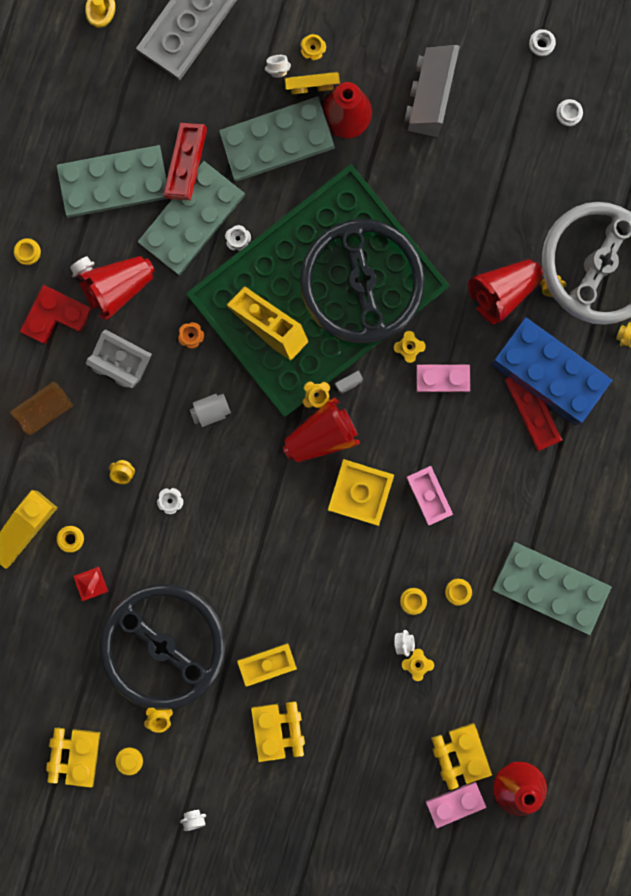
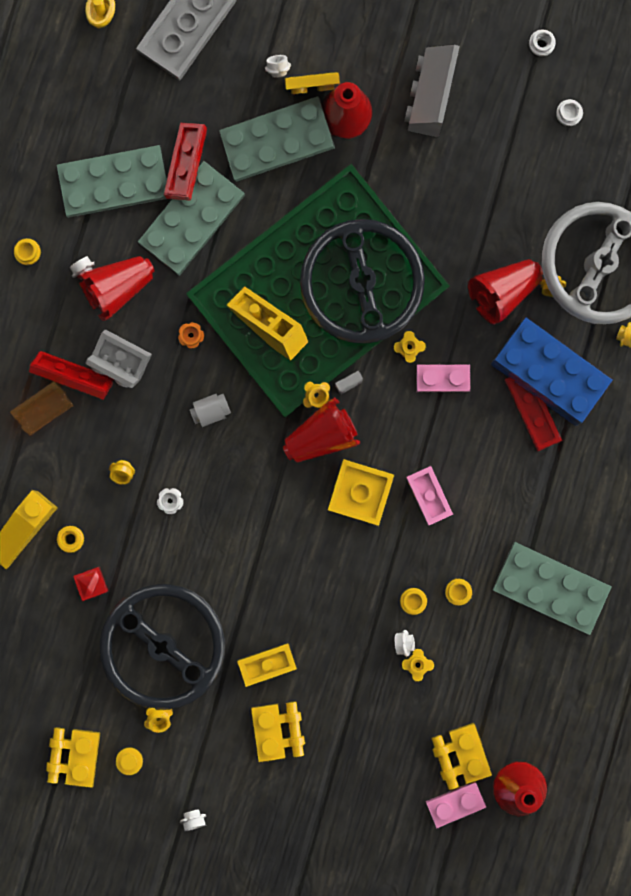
(50, 308): red plate -> none
(71, 375): none -> red tile
(231, 236): white plate -> none
(313, 40): yellow plate -> none

